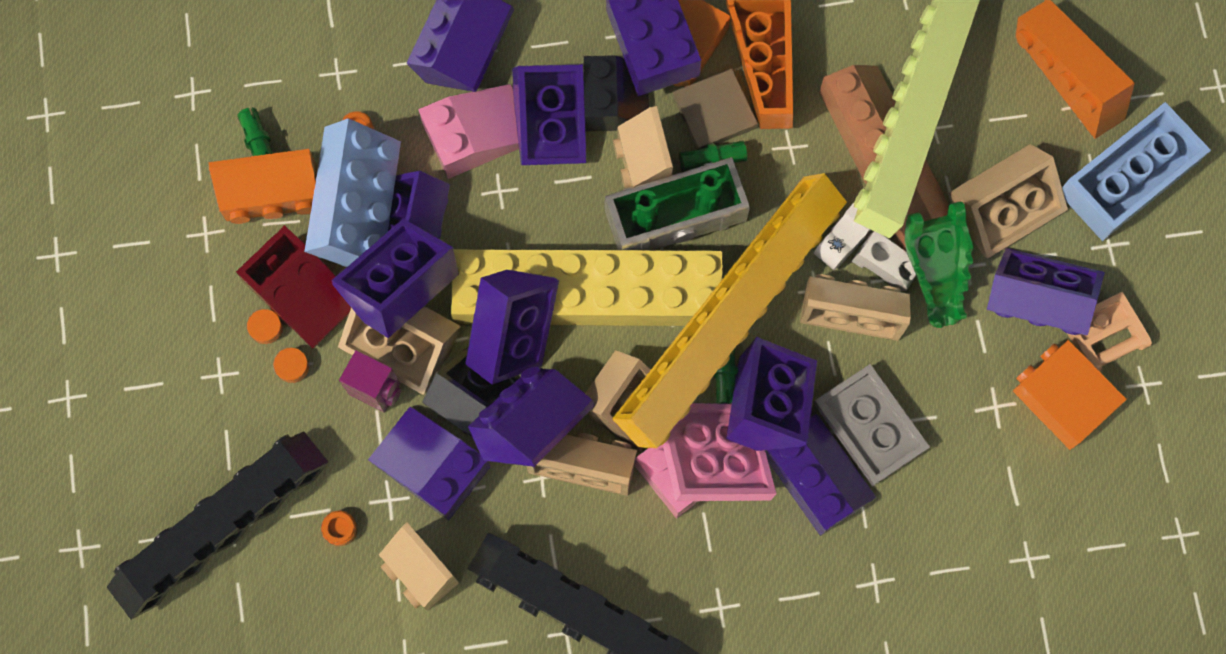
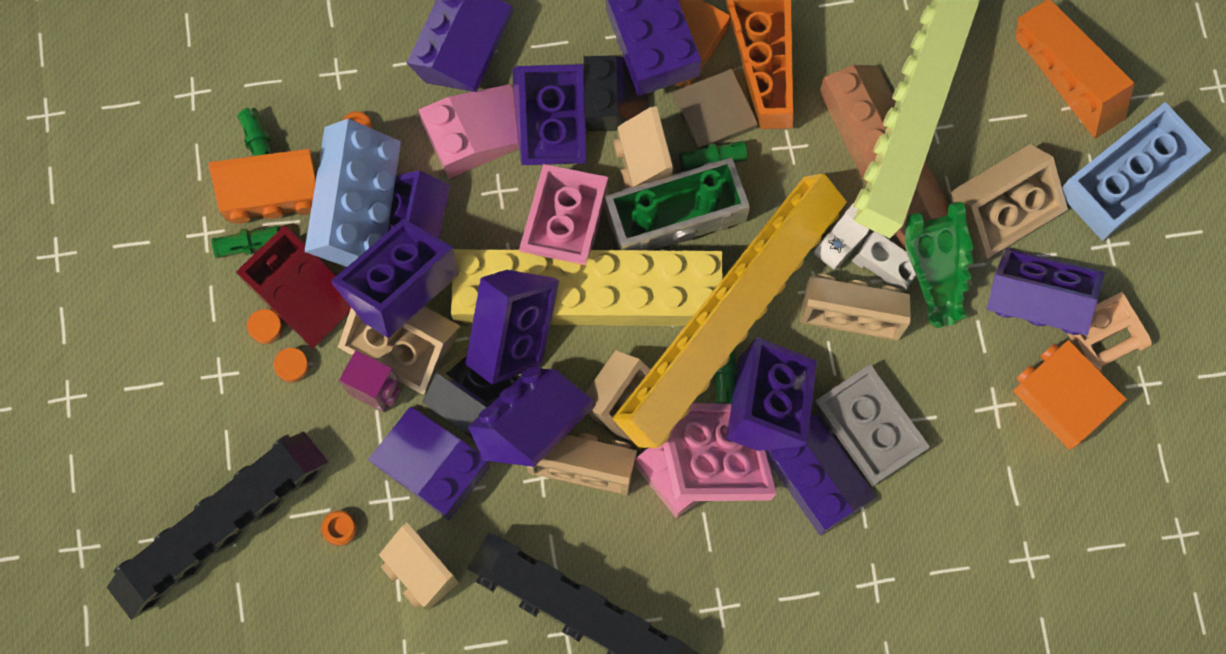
(242, 242): none -> green pin
(565, 214): none -> bright pink slope

